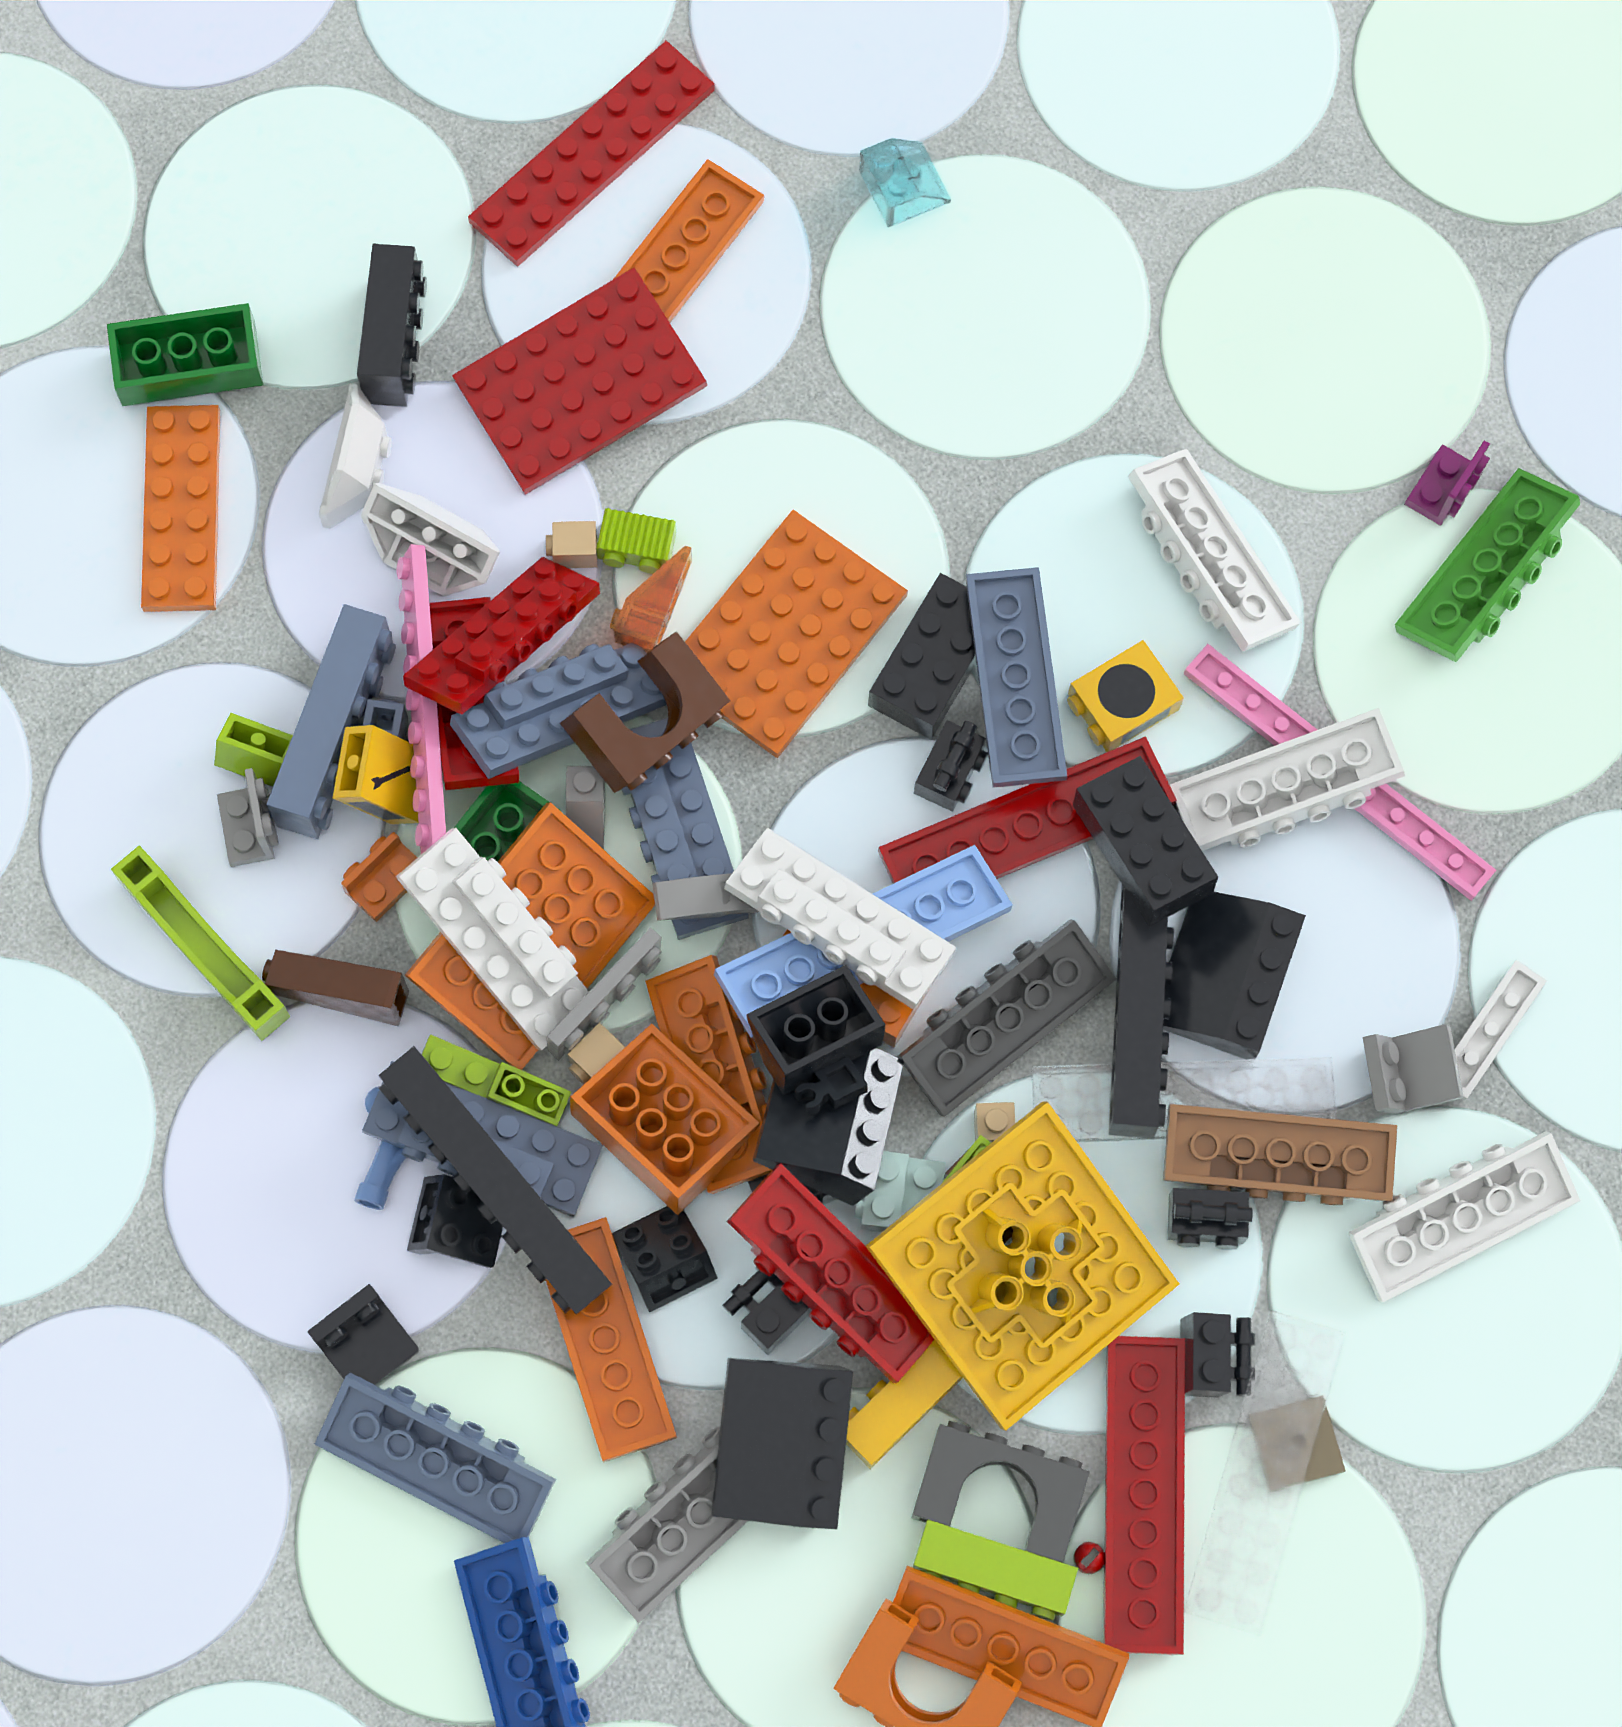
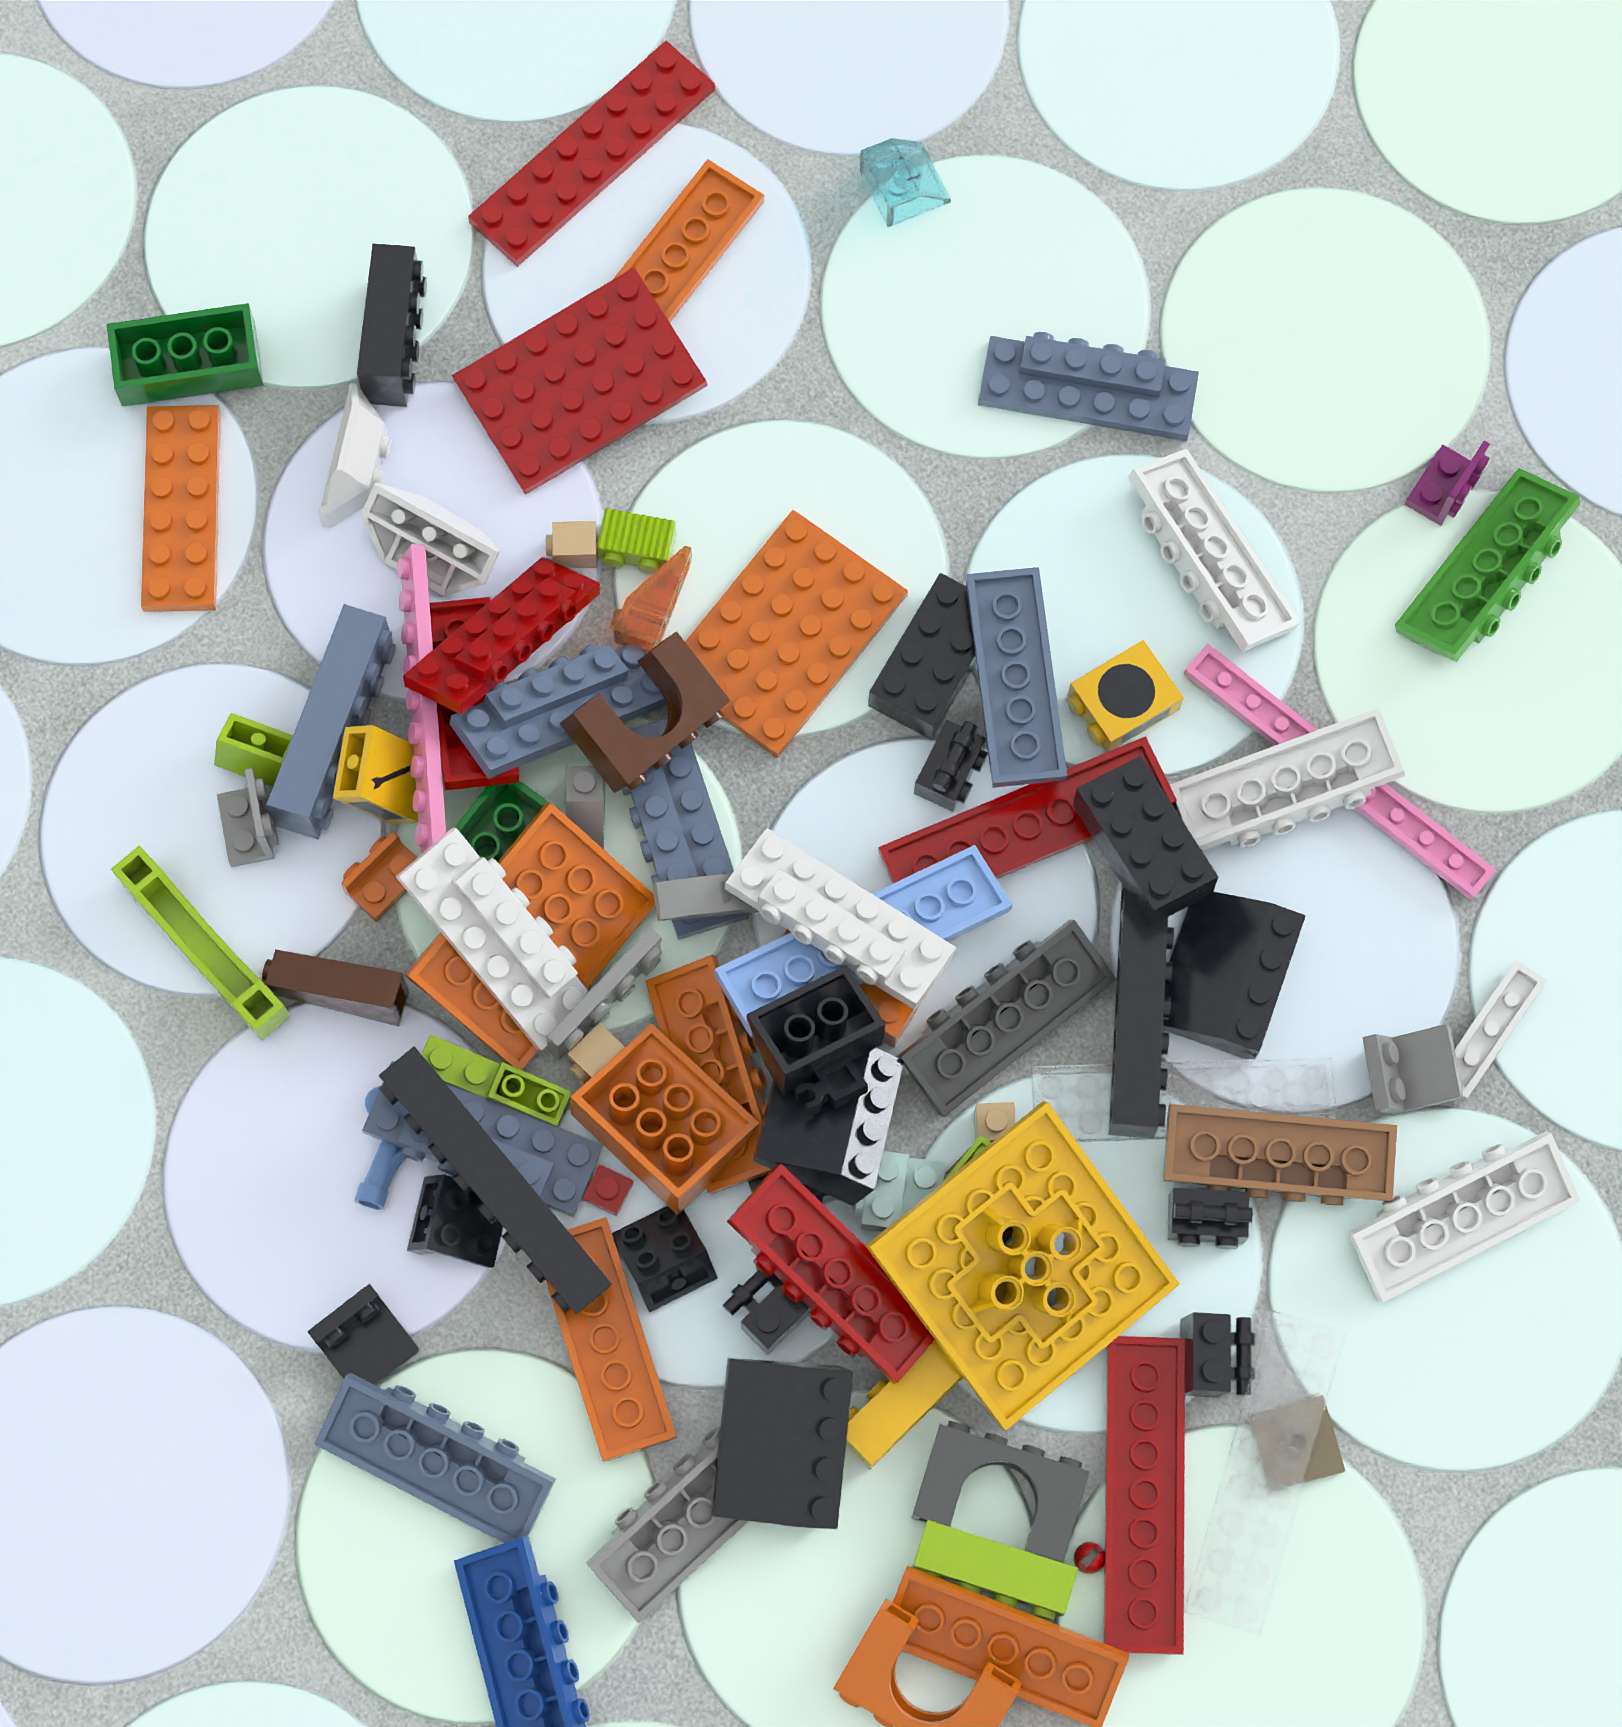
(387, 716): sand blue brick -> none
(608, 1190): none -> red plate
(1089, 385): none -> sand blue plate

